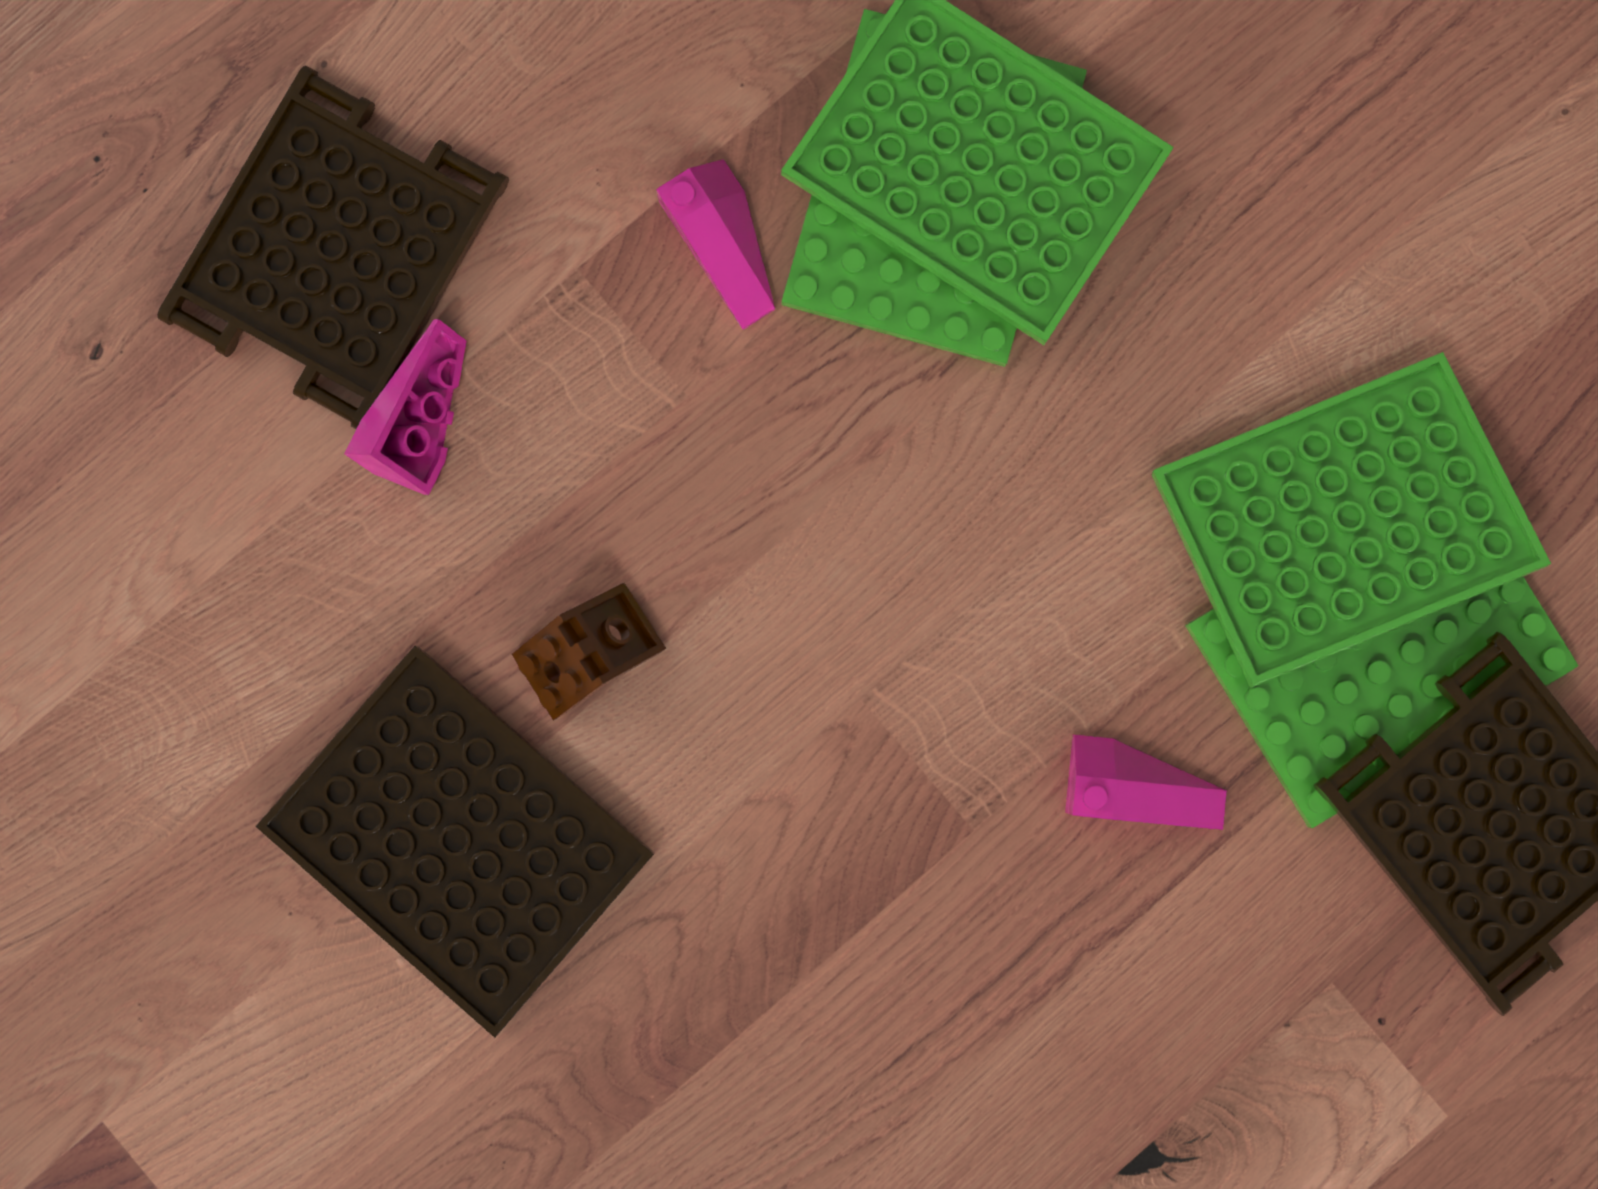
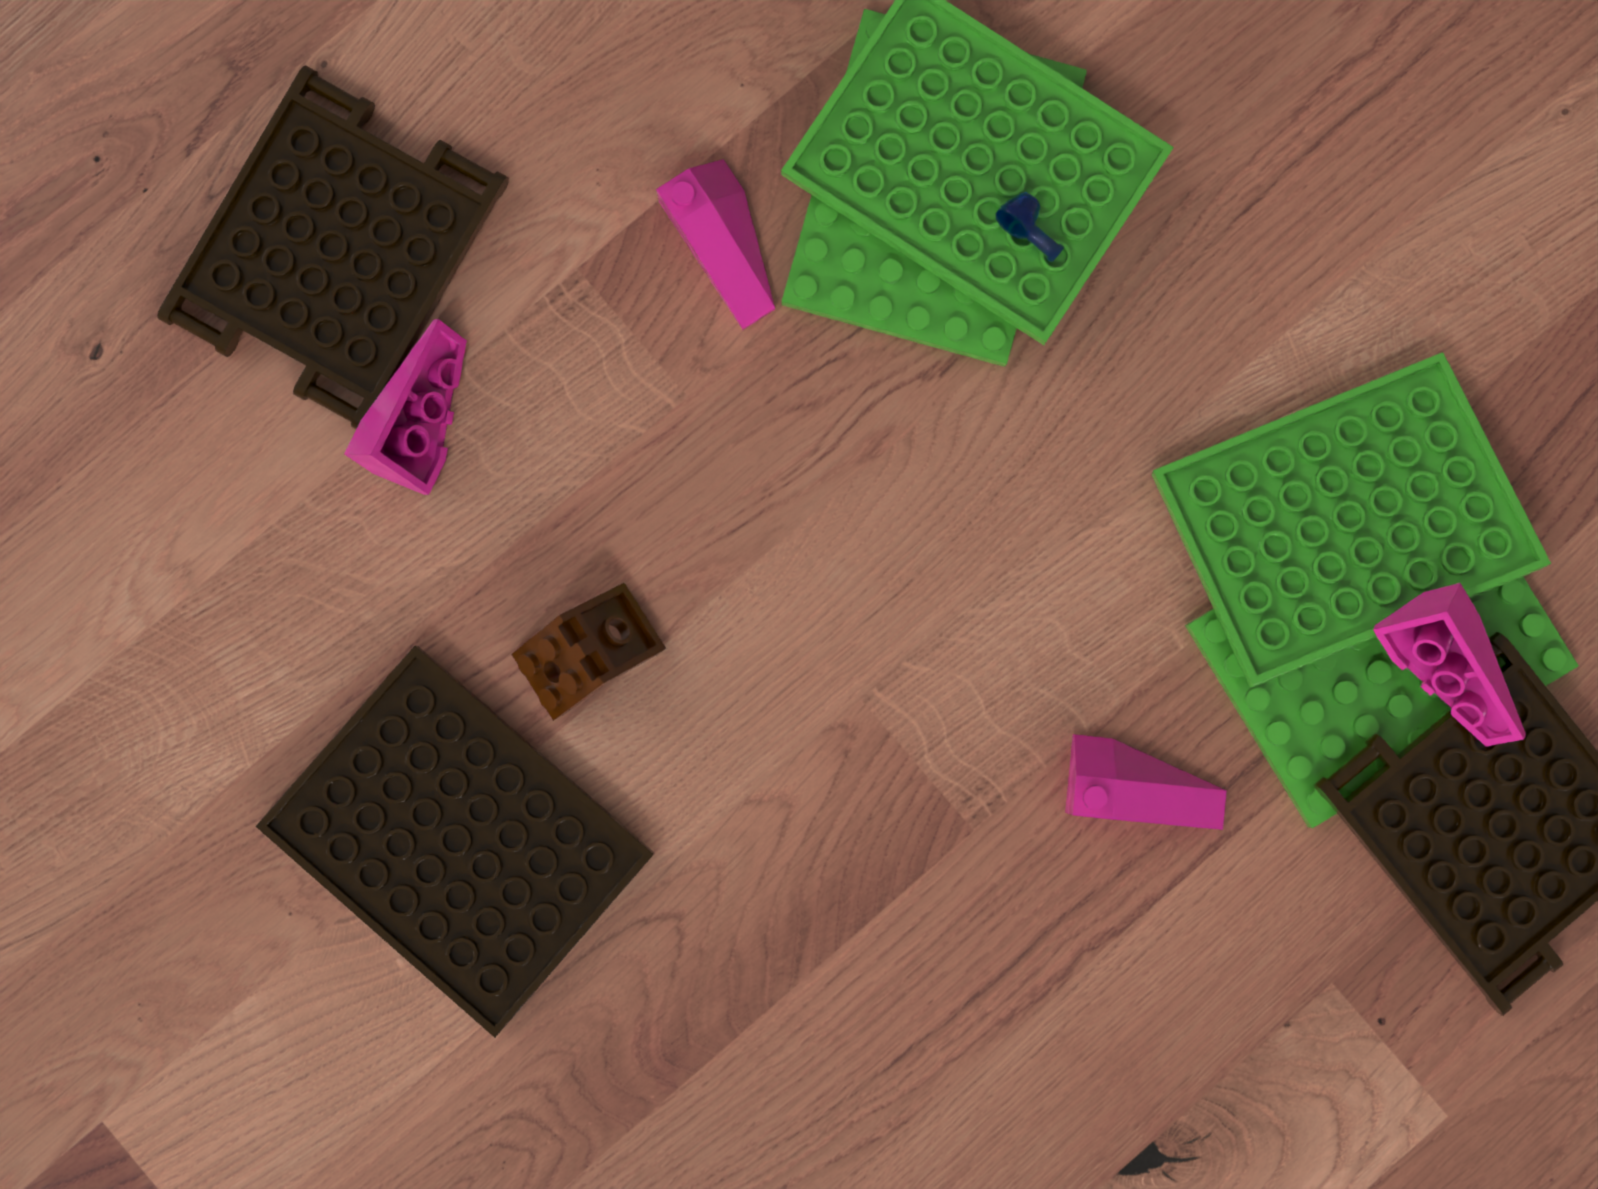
(1019, 219): none -> clear blue bar
(1450, 652): none -> dark pink wedge

